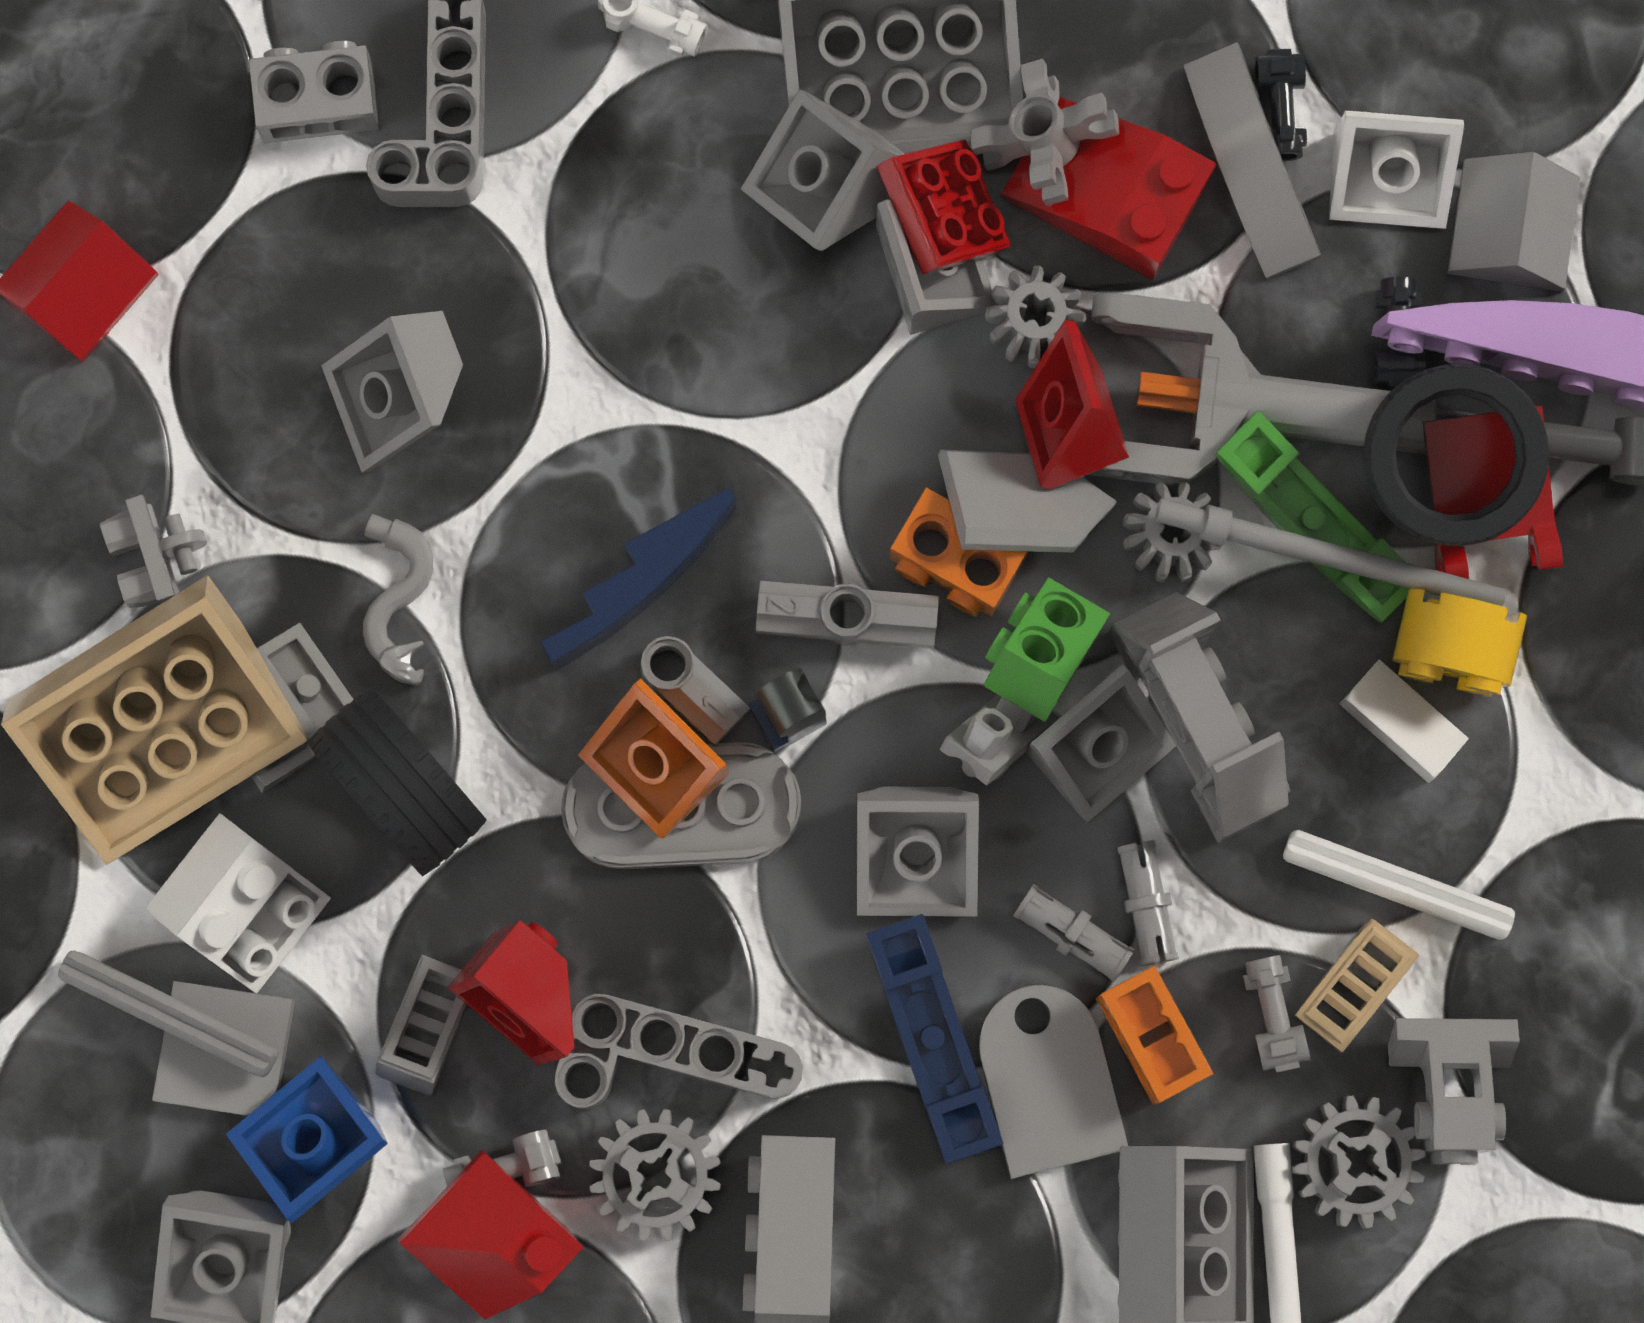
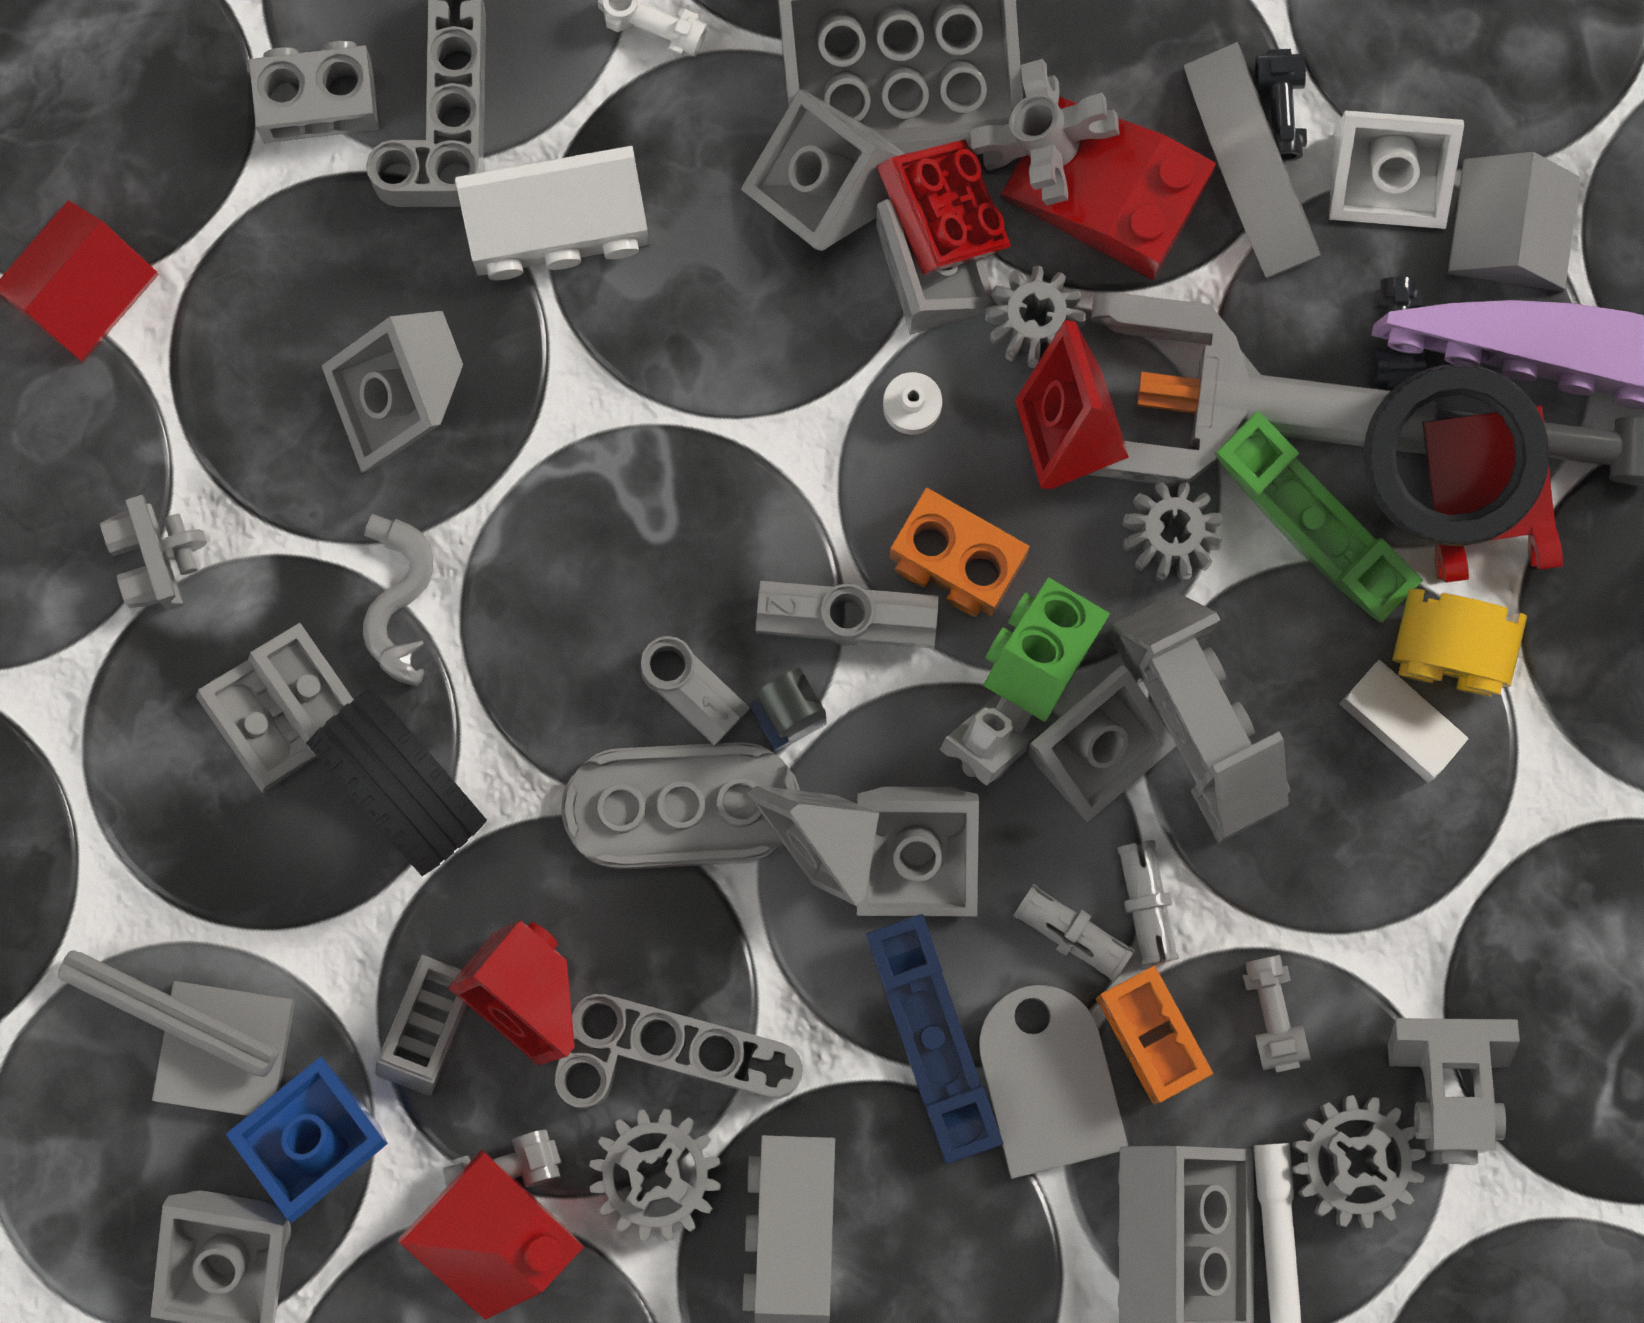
(154, 720): tan slope -> none
(237, 903): white slope -> none
(553, 213): none -> white slope
(653, 760): orange slope -> none
(657, 563): dark blue slope -> none
(824, 836): none -> light grey slope
(910, 416): none -> white tile
(1004, 509): light grey tile -> none
(1219, 525): light grey bar -> none
(1388, 944): tan slope -> none
(1399, 885): white axle -> none

